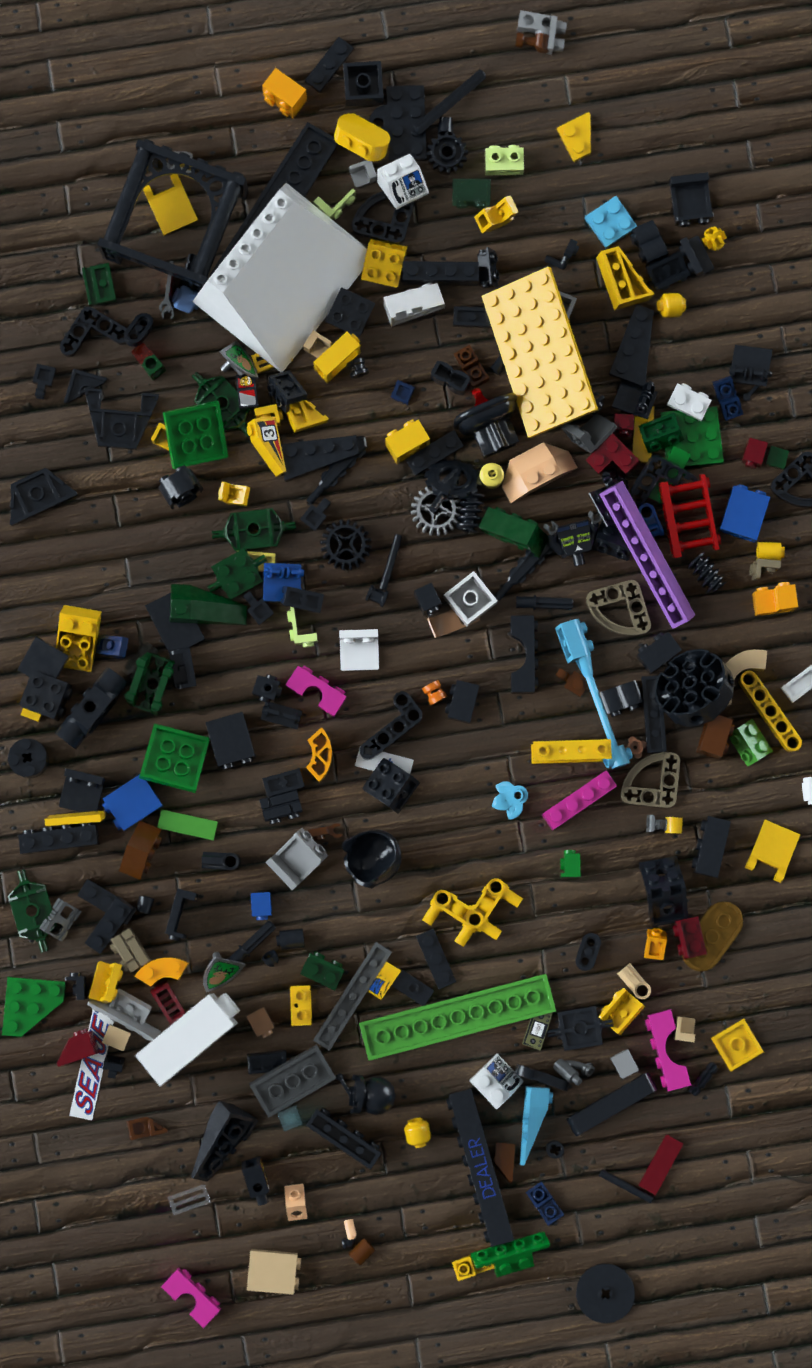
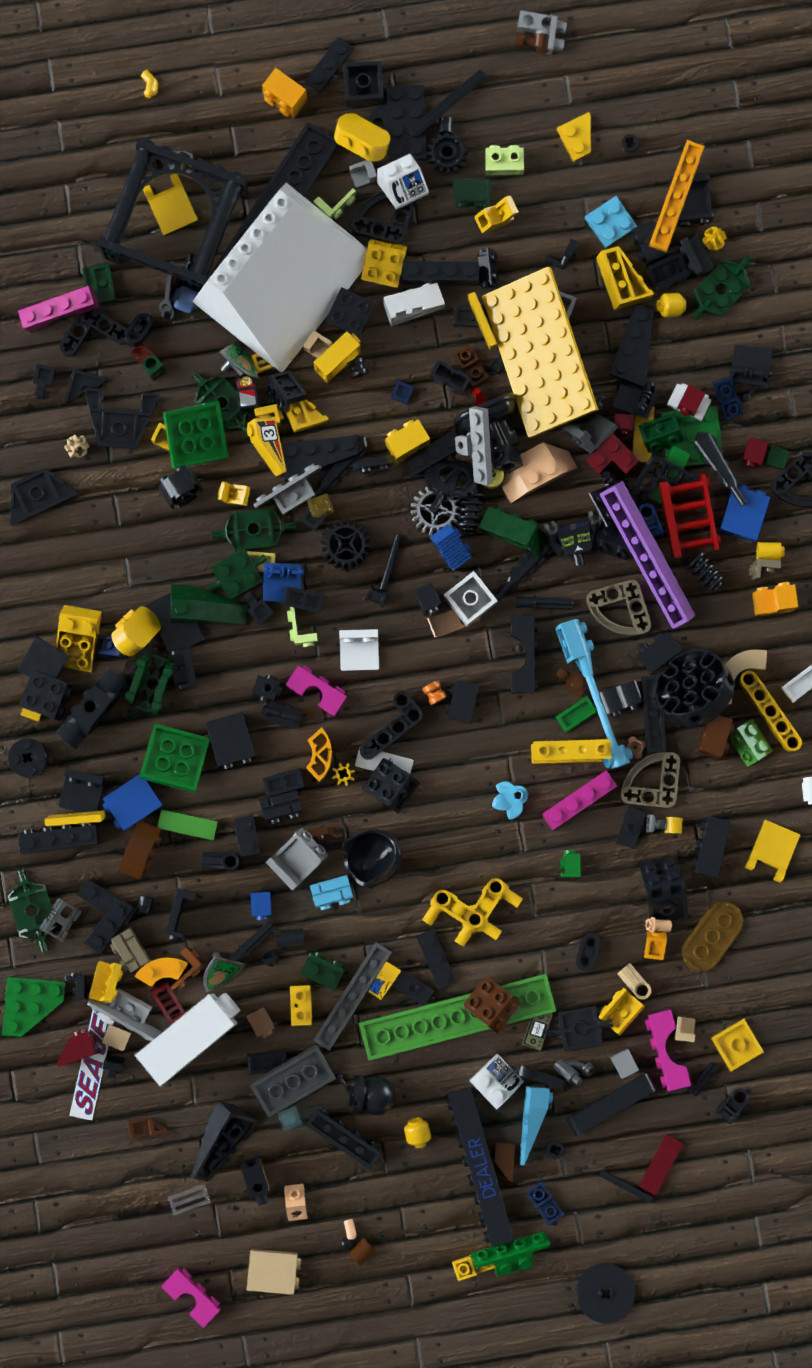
(43, 313): none -> dark pink arch
(76, 446): none -> tan gear
(135, 630): none -> yellow brick
(152, 84): none -> yellow arm
(191, 956): none -> dark orange bracket
(247, 836): none -> black brick
(292, 493): none -> light grey bracket
(320, 506): none -> clear yellow panel
(331, 892): none -> medium azure brick
(349, 772): none -> yellow gear
(369, 466): none -> black hinge
(451, 547): none -> blue brick
(478, 445): none -> light grey plate
(482, 320): none -> yellow tile
(492, 1004): none -> reddish brown bracket
(506, 458): none -> black brick
(576, 714): none -> green tile
(631, 827): none -> black plate
(635, 142): none -> black bush
(658, 925): none -> light nougat pin
(676, 196): none -> light orange tile
(690, 938): dark red bracket -> none
(691, 401): none -> dark red brick
(713, 456): none -> black sword
(729, 275): none -> dark green plate
(731, 1105): none -> black piece

